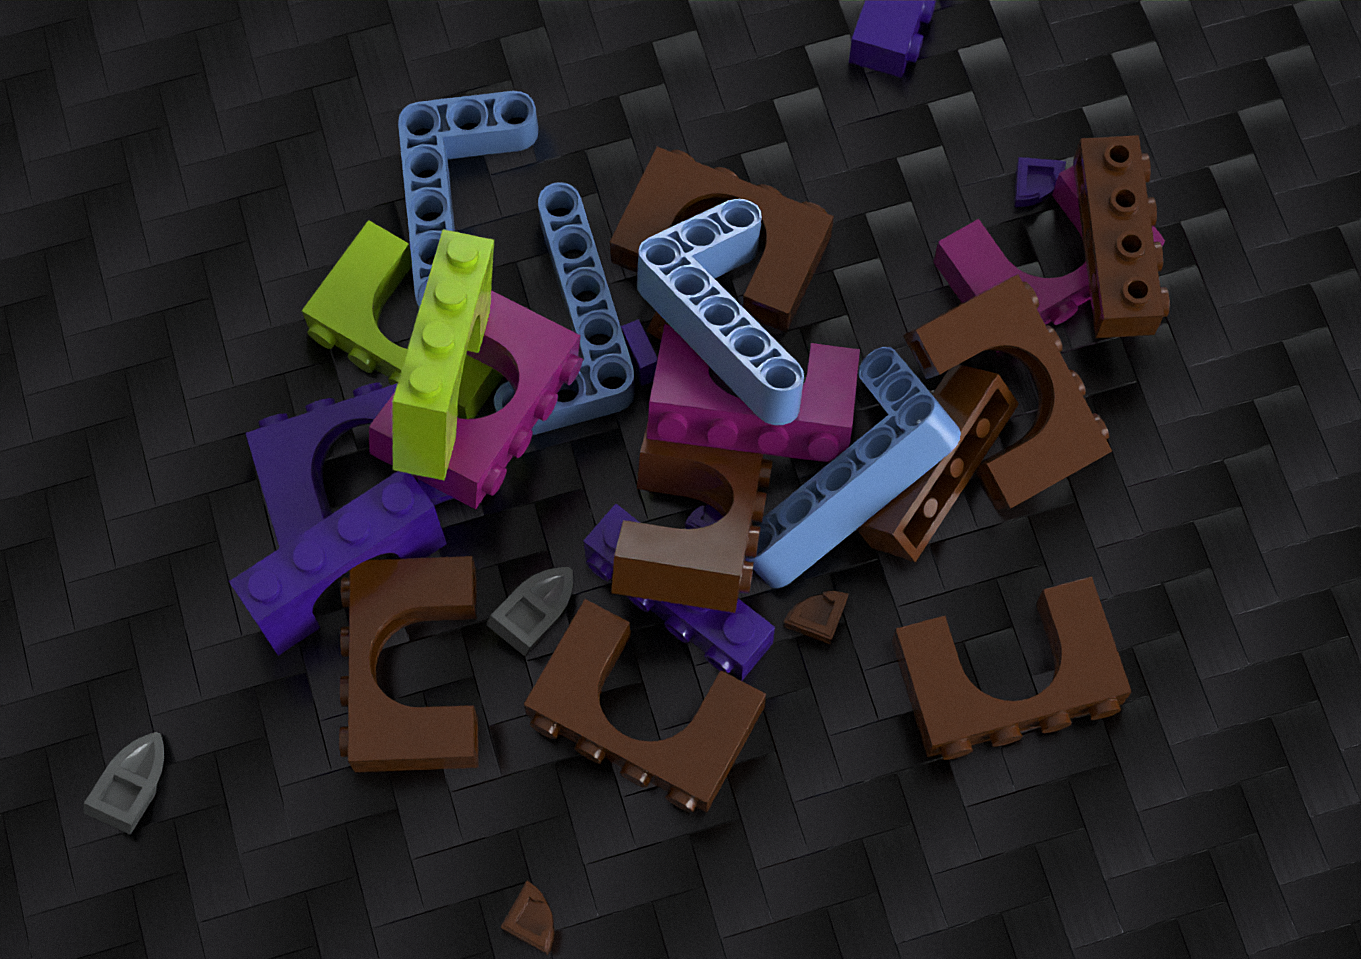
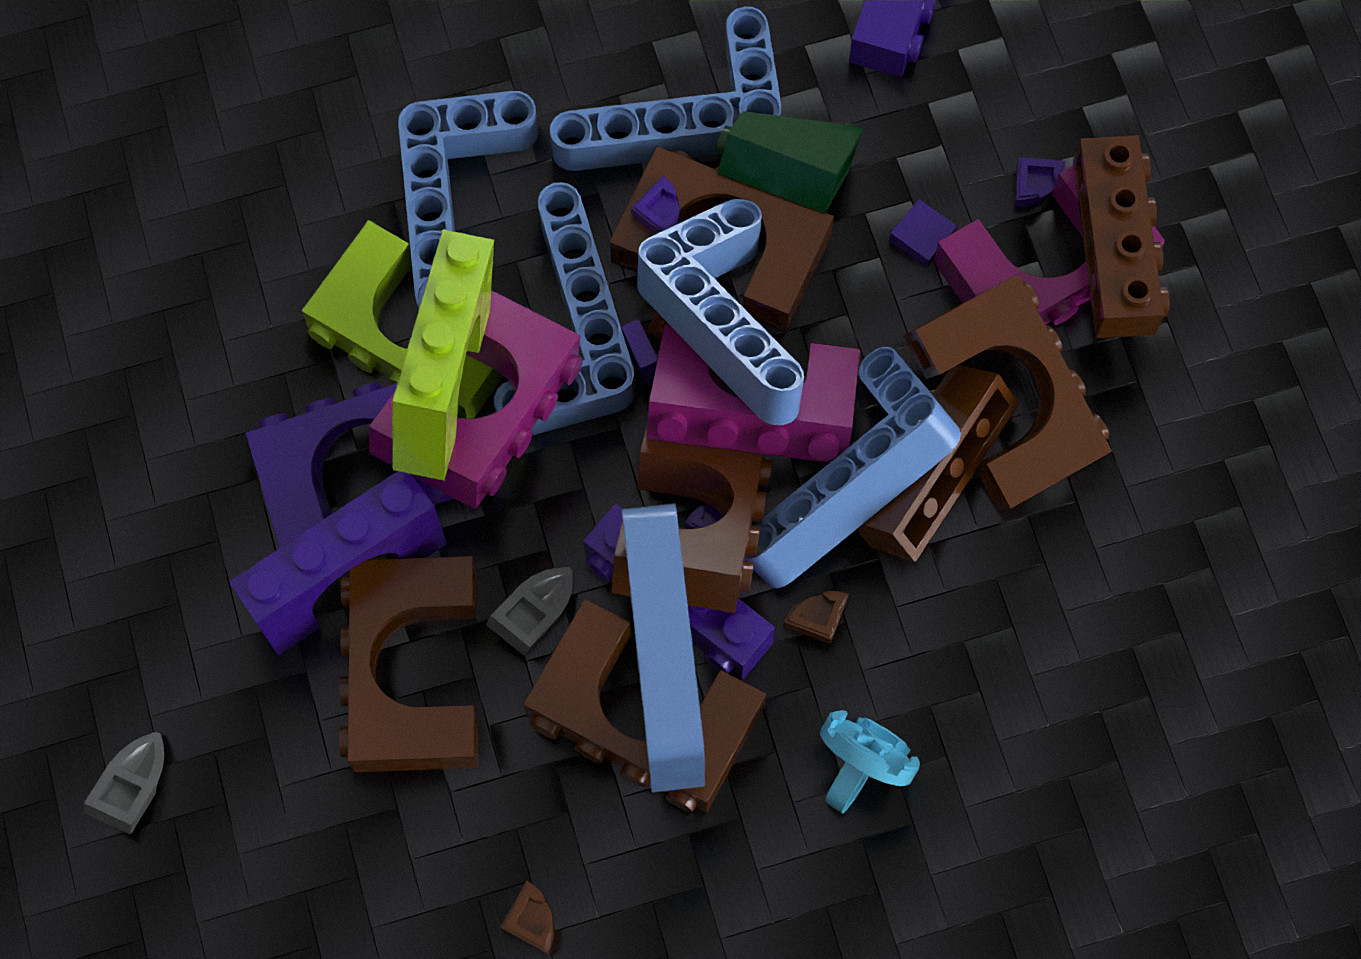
(658, 207): none -> dark purple tile
(664, 648): none -> medium blue beam
(683, 114): none -> medium blue beam
(789, 156): none -> dark green slope
(867, 752): none -> medium azure tile
(920, 232): none -> dark purple tile
(958, 715): reddish brown arch -> none

